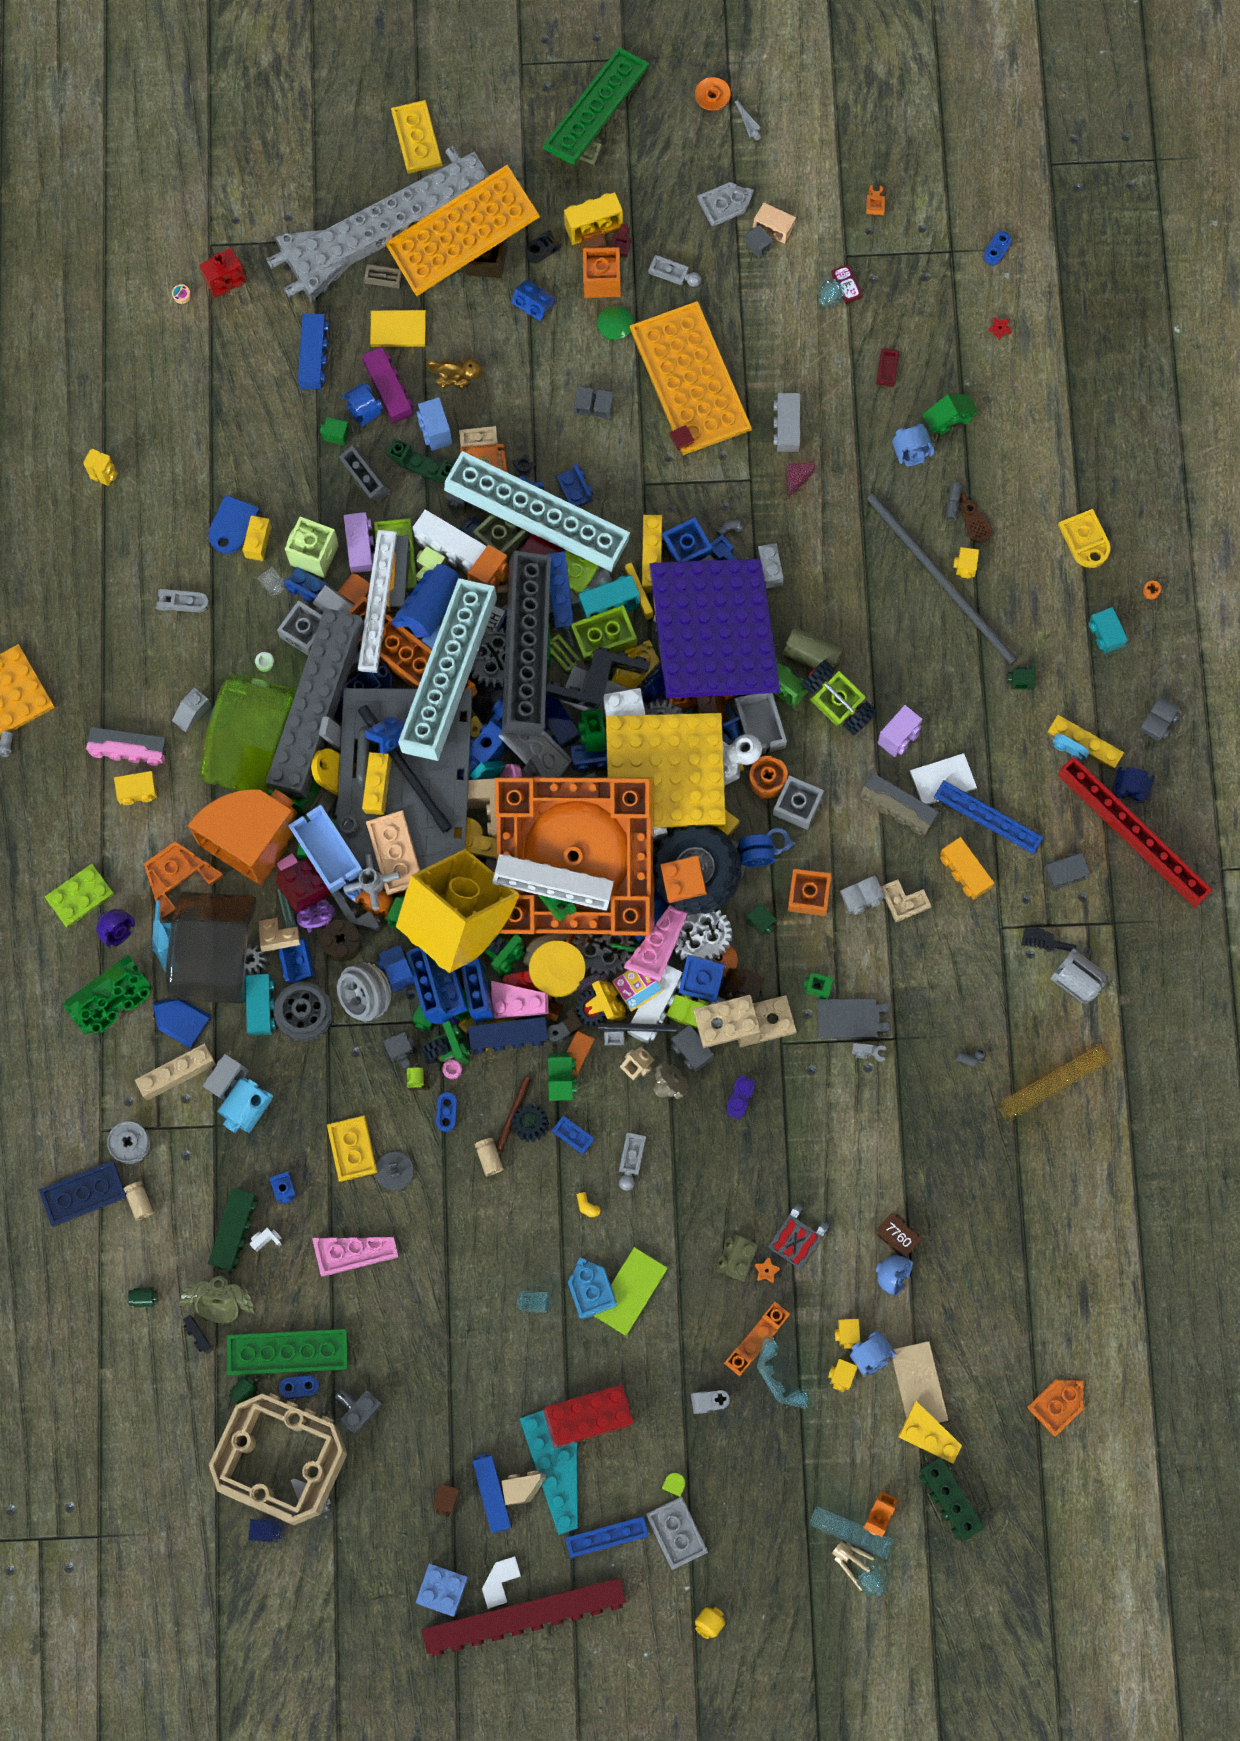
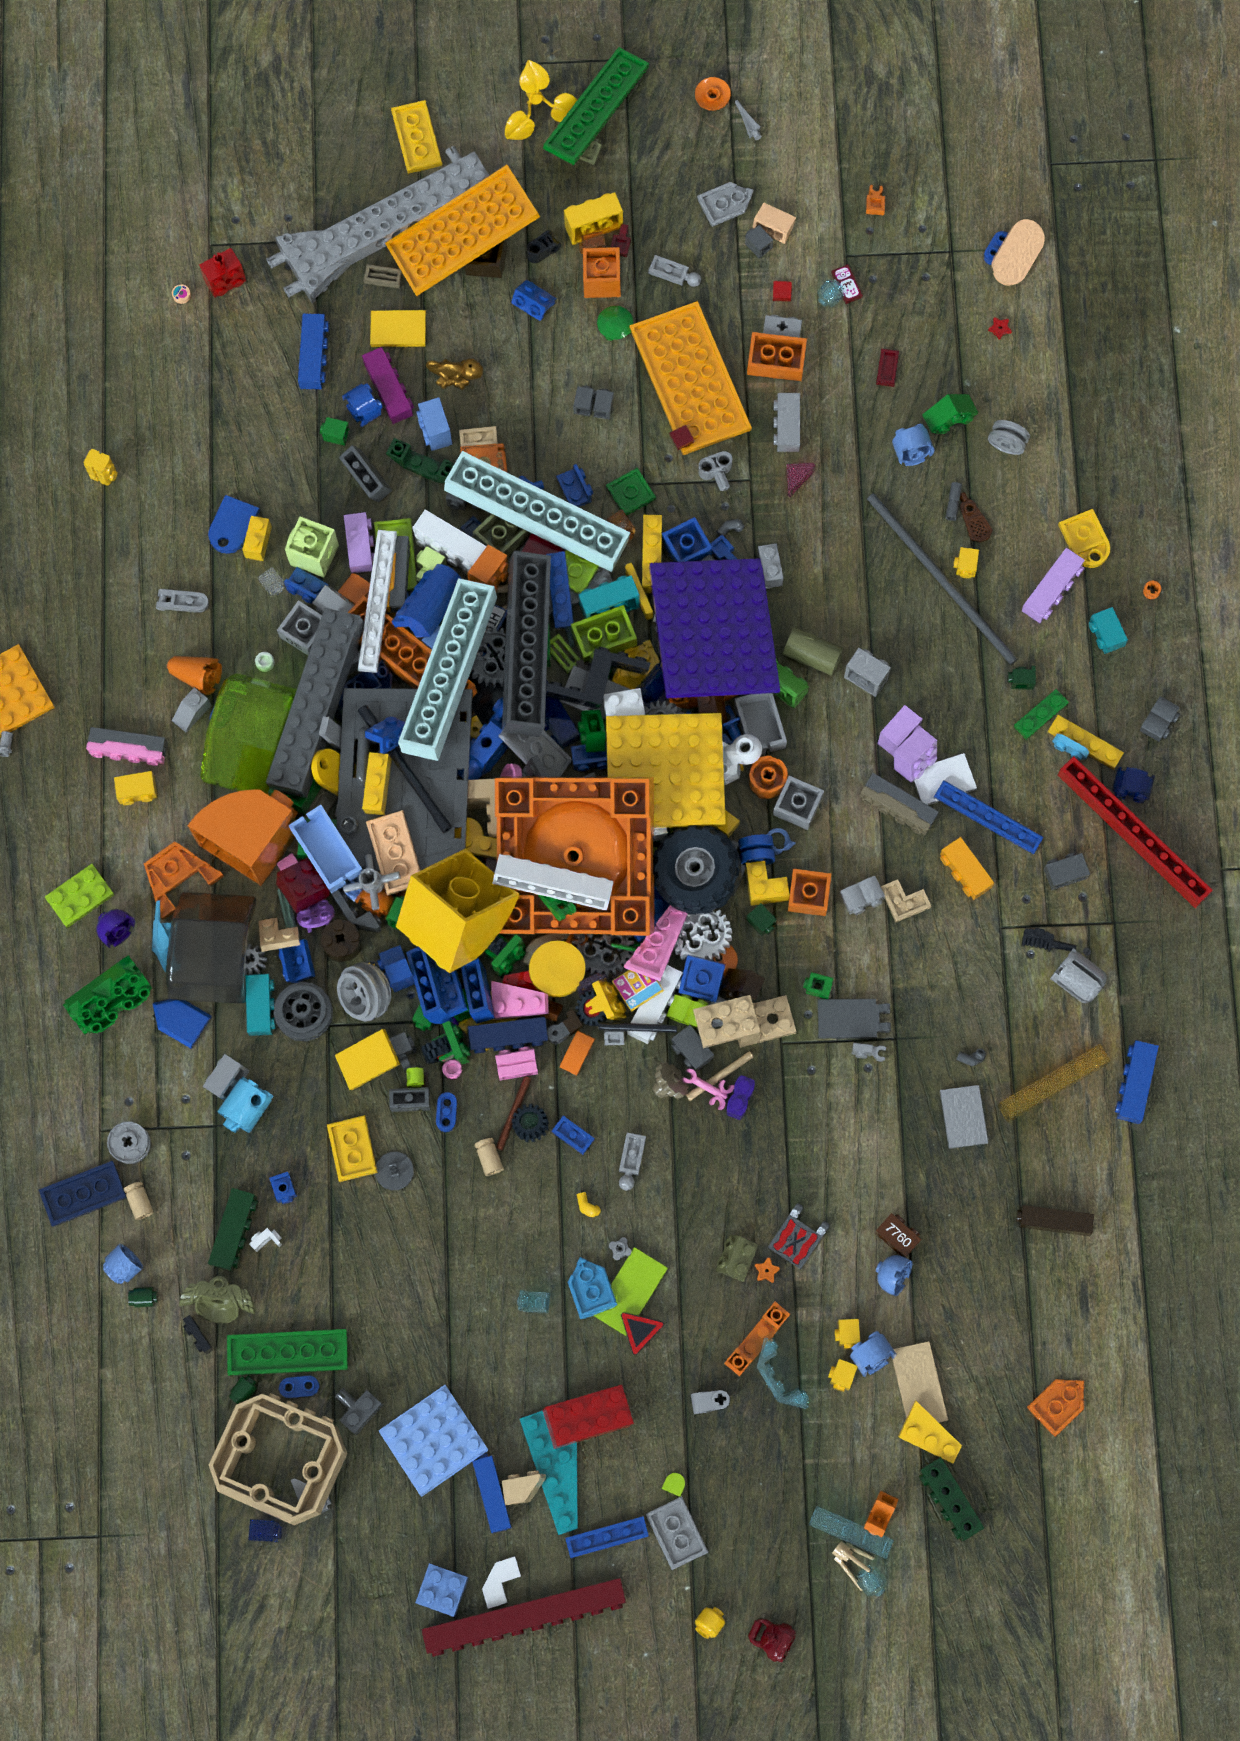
(122, 1264): none -> medium blue piece
(175, 1072): tan brick -> none
(196, 672): none -> orange cone
(345, 1254): bright pink wing -> none
(367, 1059): none -> yellow tile
(409, 1099): none -> dark grey brick
(433, 1440): none -> light blue plate
(446, 1500): reddish brown brick -> none
(487, 770): teal tile -> none
(516, 1064): none -> bright pink brick
(523, 461): black plate -> none
(532, 80): none -> yellow plant
(561, 1080): green brick -> none
(622, 521): none -> clear orange window
(625, 1250): none -> light grey plate
(631, 491): none -> green tile
(637, 1063): tan brick -> none
(640, 1330): none -> piece
(683, 879): orange plate -> none
(717, 470): none -> light grey beam
(720, 1075): none -> tan bar
(720, 1093): none -> bright pink bar
(763, 889): none -> yellow brick
(775, 323): none -> light grey brick
(775, 1639): none -> dark red piece
(776, 356): none -> orange brick
(782, 291): none -> red tile
(838, 698): brick -> none
(867, 671): none -> light grey brick
(915, 754): none -> lavender brick
(963, 1116): none -> light grey tile
(1008, 437): none -> light grey wheel
(1018, 252): none -> light nougat tile
(1041, 714): none -> green plate
(1053, 585): none -> lavender brick
(1055, 1220): none -> dark brown brick
(1137, 1082): none -> blue brick

